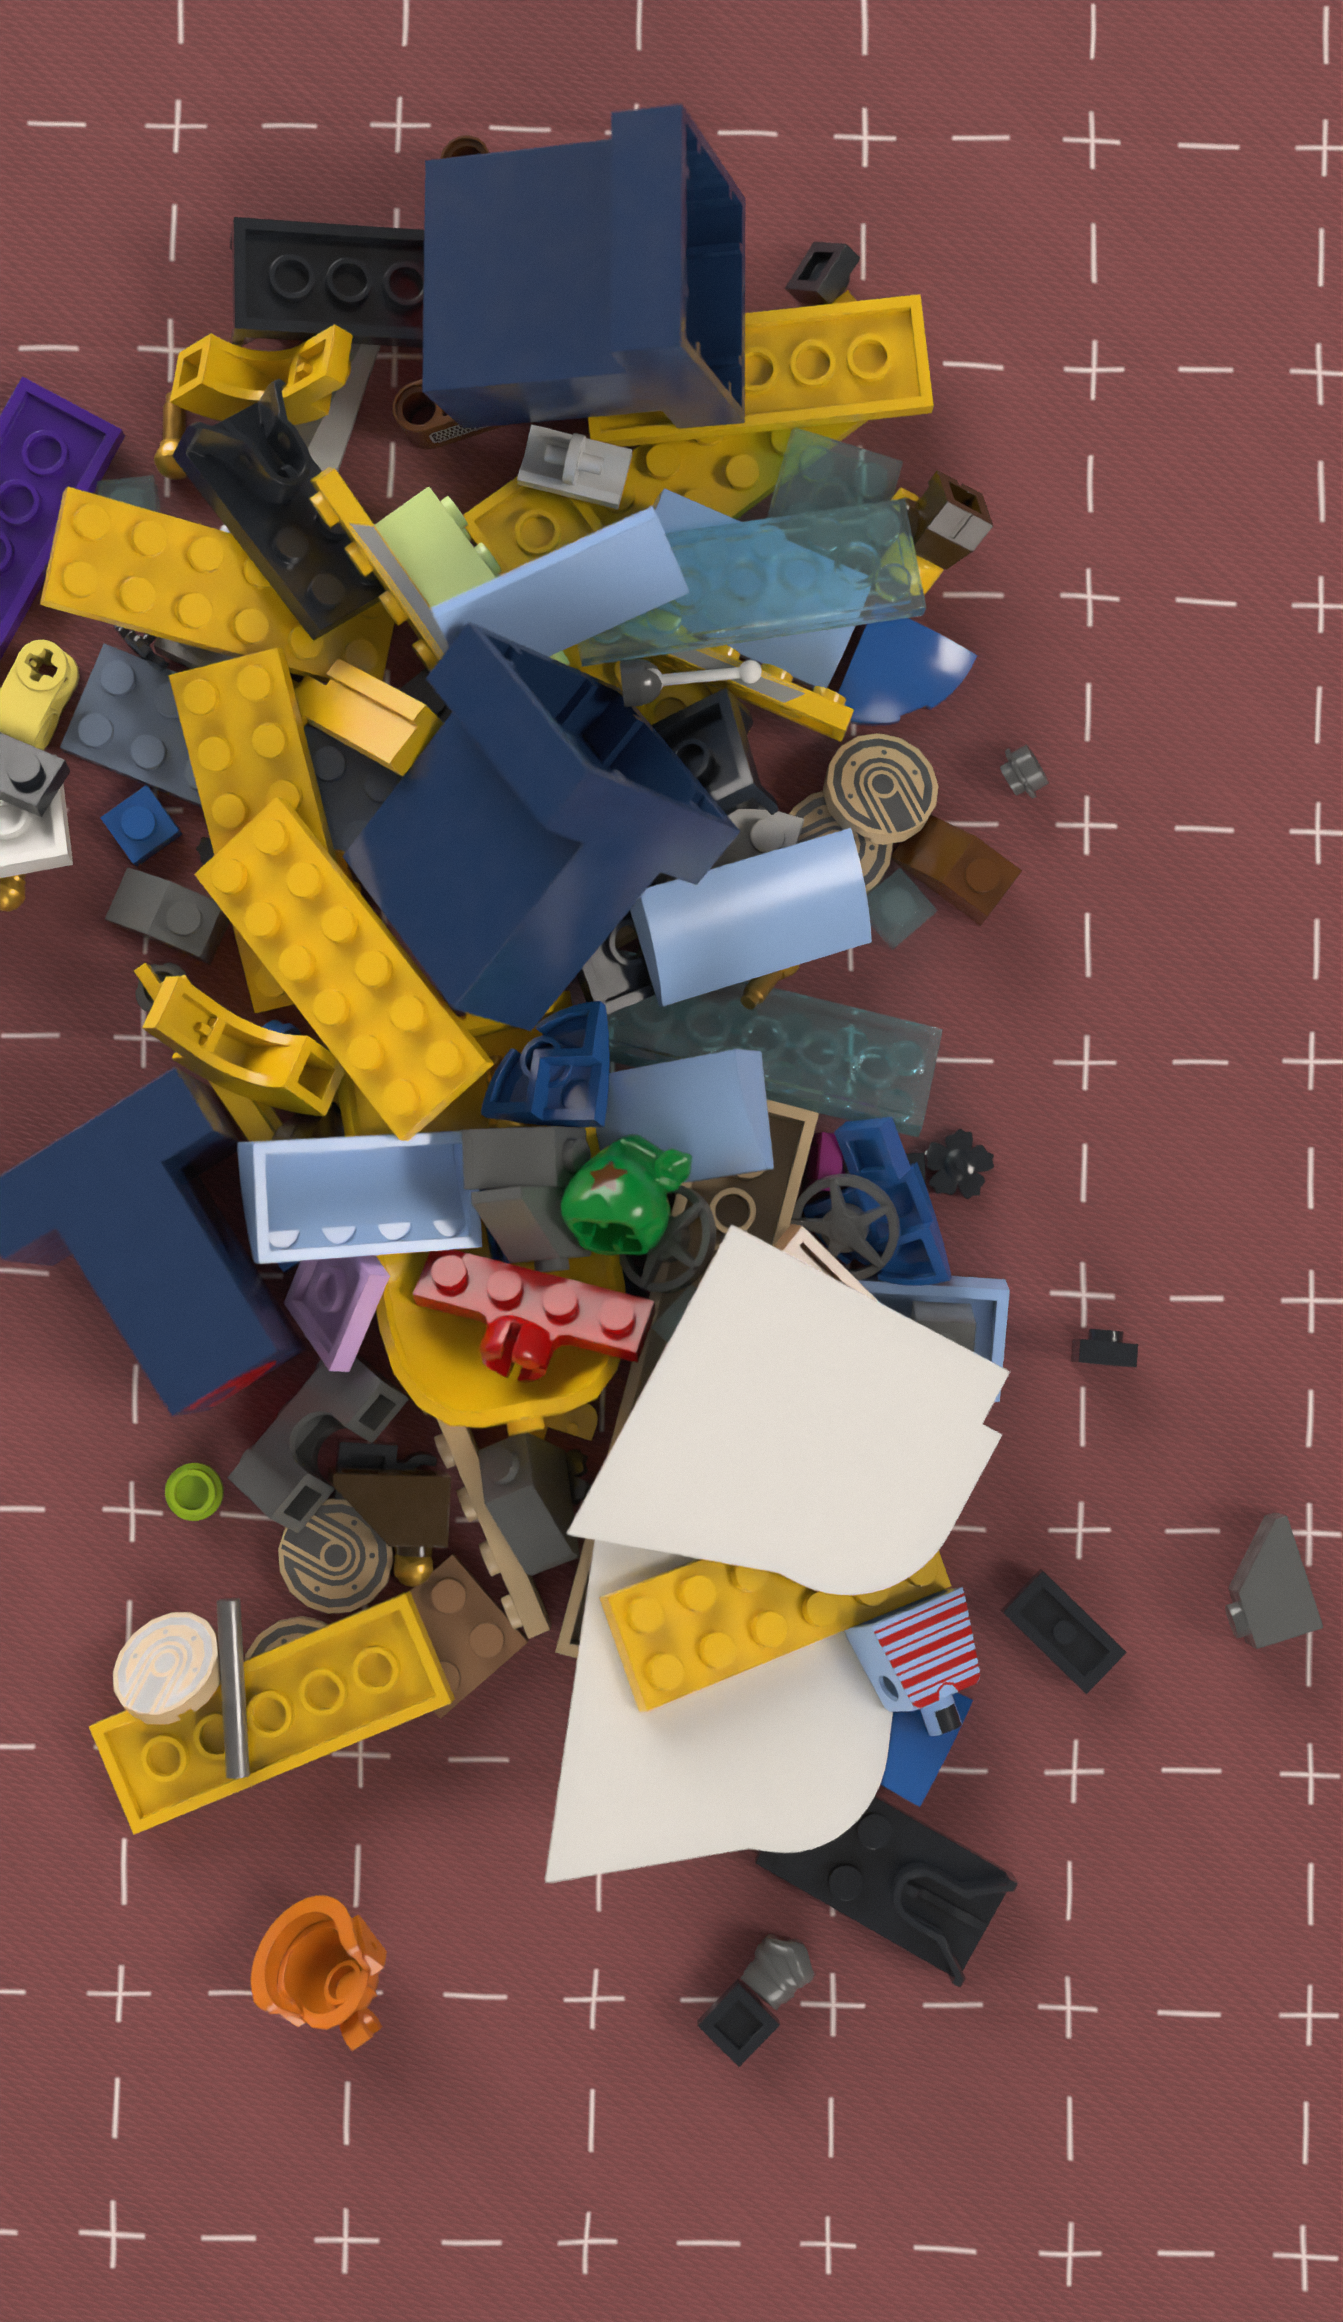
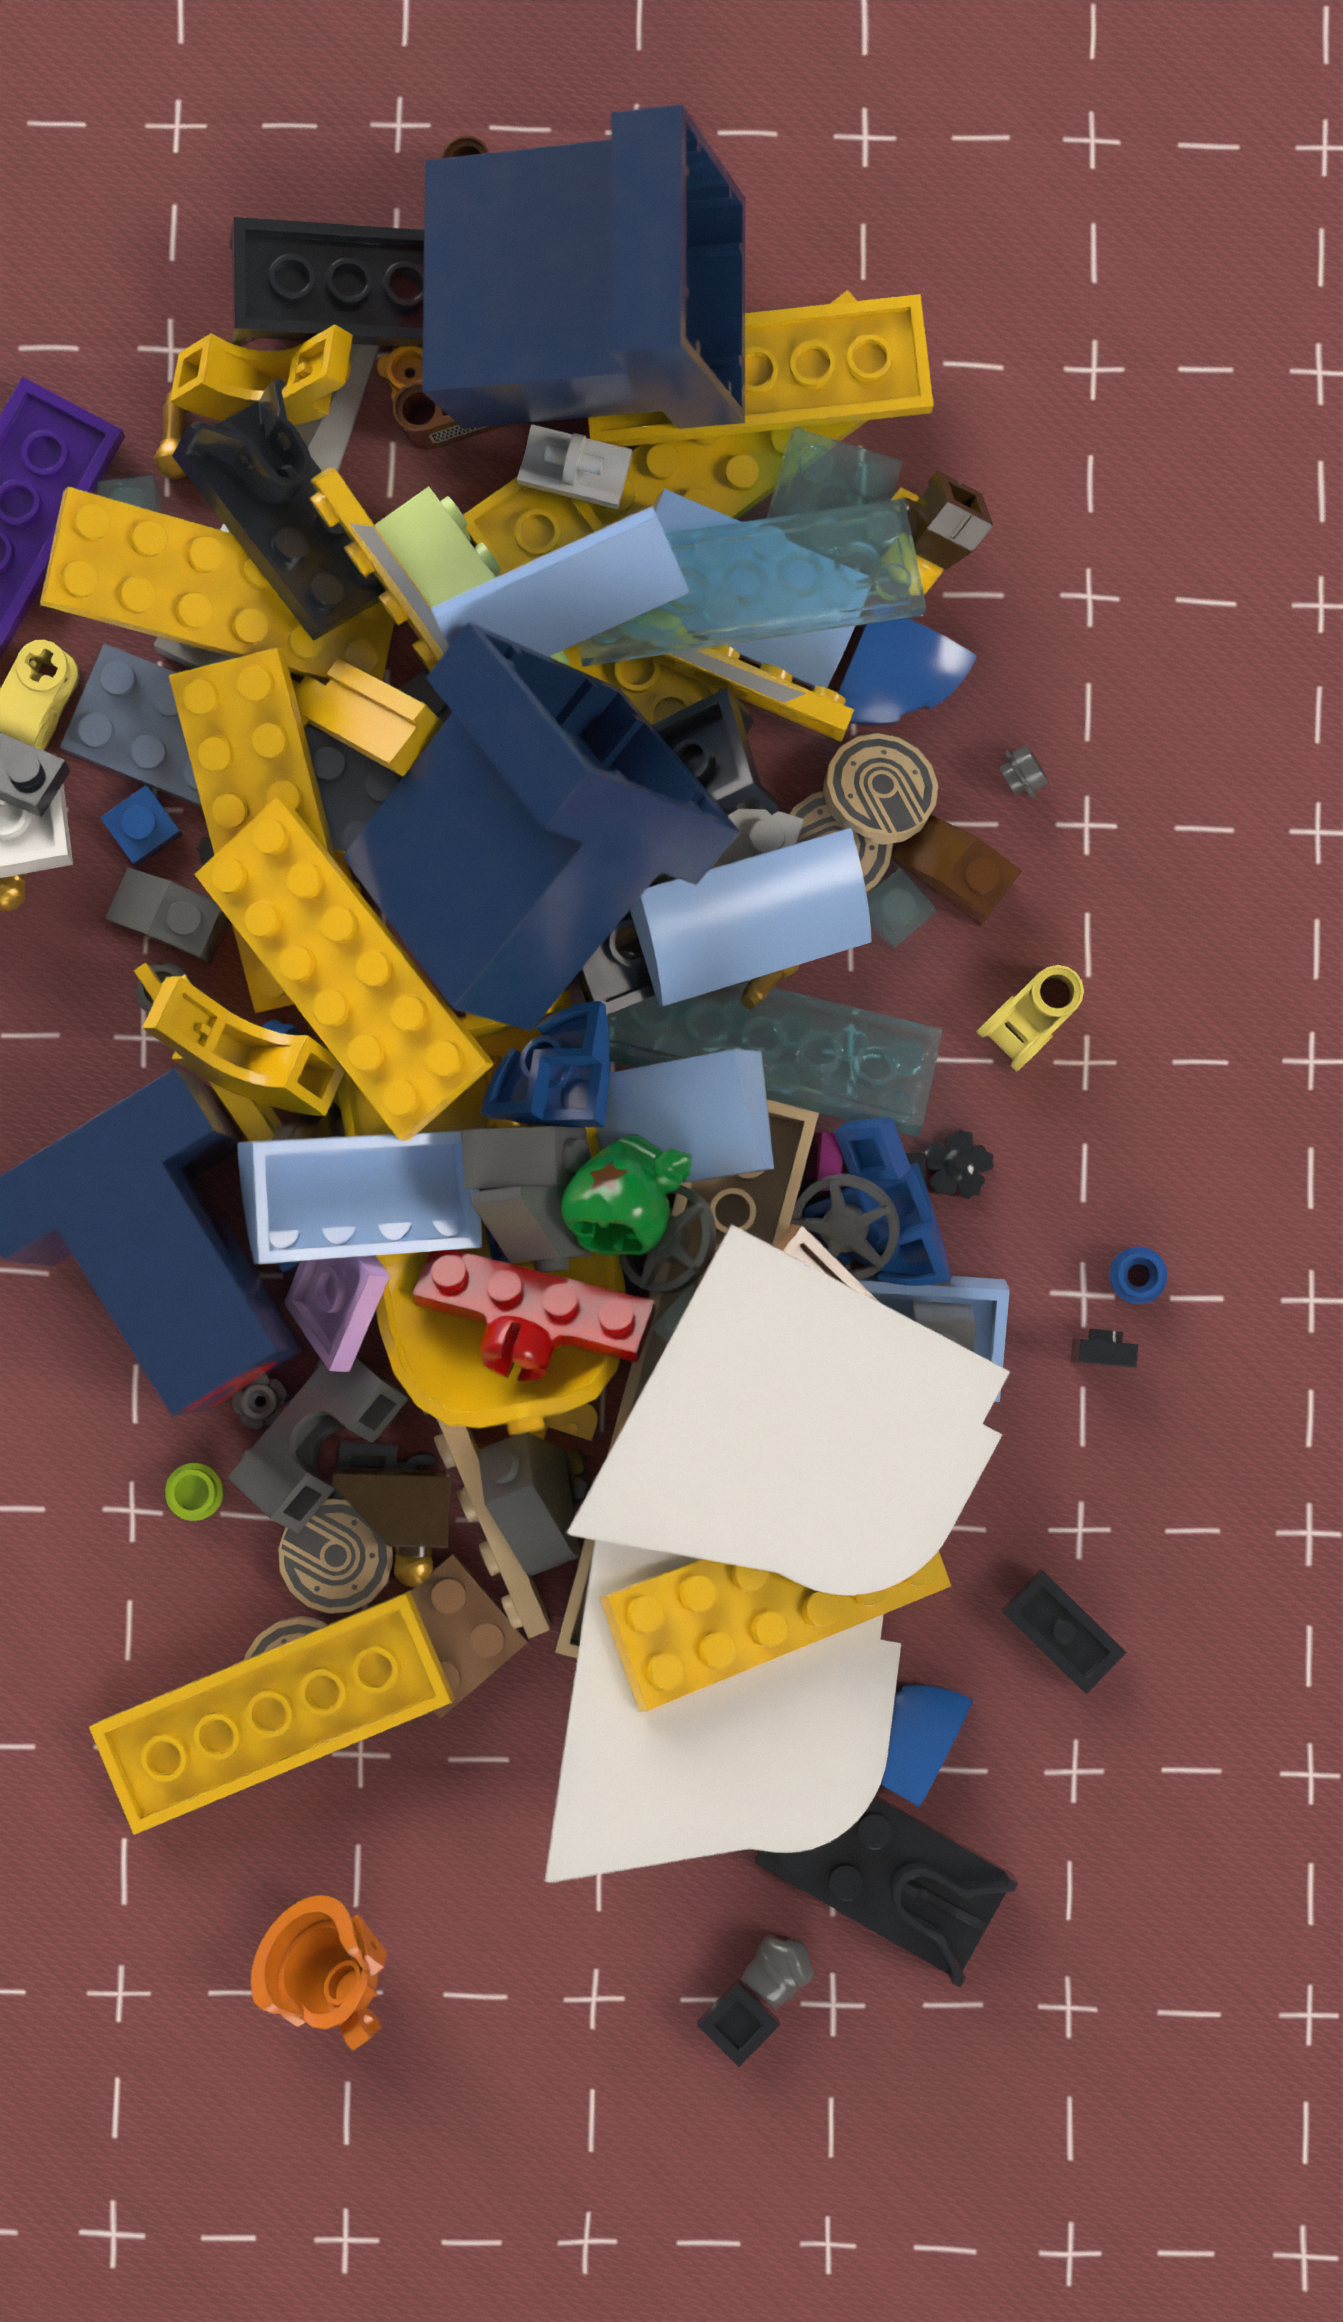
(141, 646): black plant -> none
(168, 1668): tile -> none
(233, 1688): flat silver bar -> none
(258, 1417): none -> dark grey plate
(397, 363): none -> light orange plate
(644, 681): hinge -> none
(823, 273): black plate -> none
(920, 1657): light blue torso -> none
(1031, 1016): none -> light yellow piece
(1155, 1270): none -> blue plate
(1272, 1588): dark grey slope -> none

